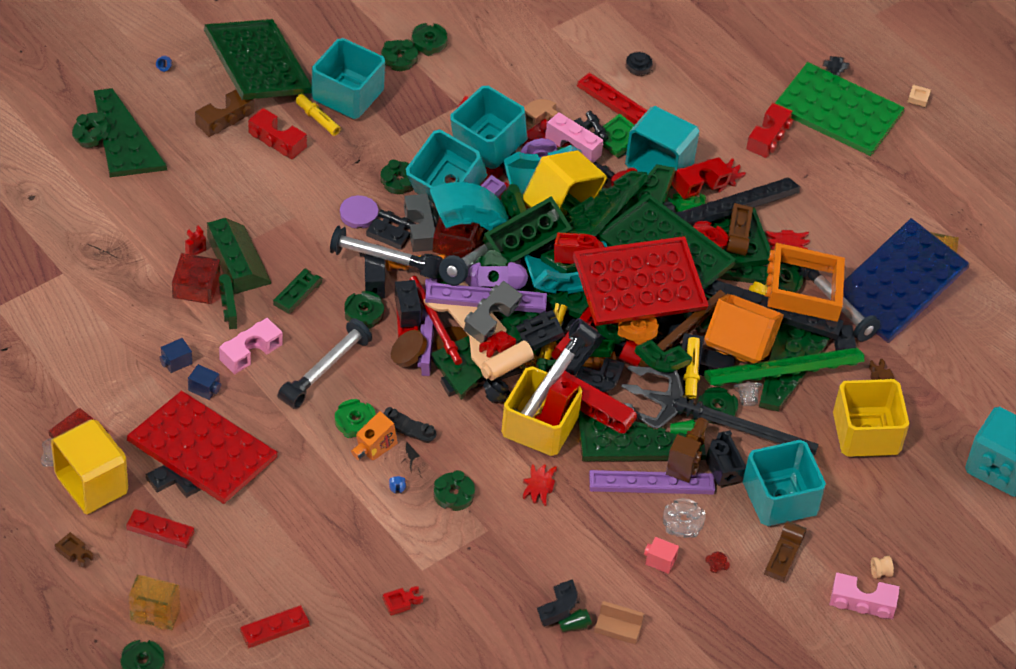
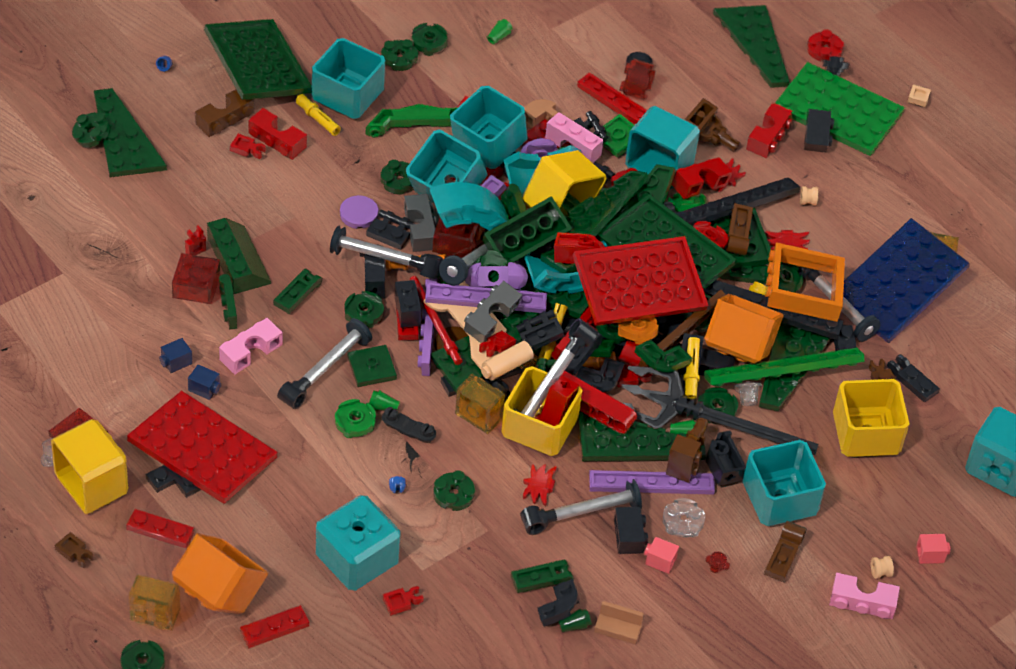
(218, 574): none -> orange plate
(244, 145): none -> red plate
(353, 554): none -> teal plate
(371, 365): none -> dark green plate
(375, 438): orange torso -> none
(381, 401): none -> green cone
(408, 116): none -> green helmet
(408, 348): reddish brown tile -> none
(479, 403): none -> clear yellow brick
(499, 31): none -> green cone
(537, 519): none -> piece
(541, 576): none -> dark green plate
(629, 530): none -> black brick
(630, 378): none -> red plate
(638, 79): none -> clear red brick
(710, 125): none -> reddish brown brick
(755, 36): none -> dark green wing
(809, 196): none -> light nougat wheel
(817, 130): none -> black brick
(824, 38): none -> red plate
(913, 378): none -> black hinge
(932, 548): none -> coral brick

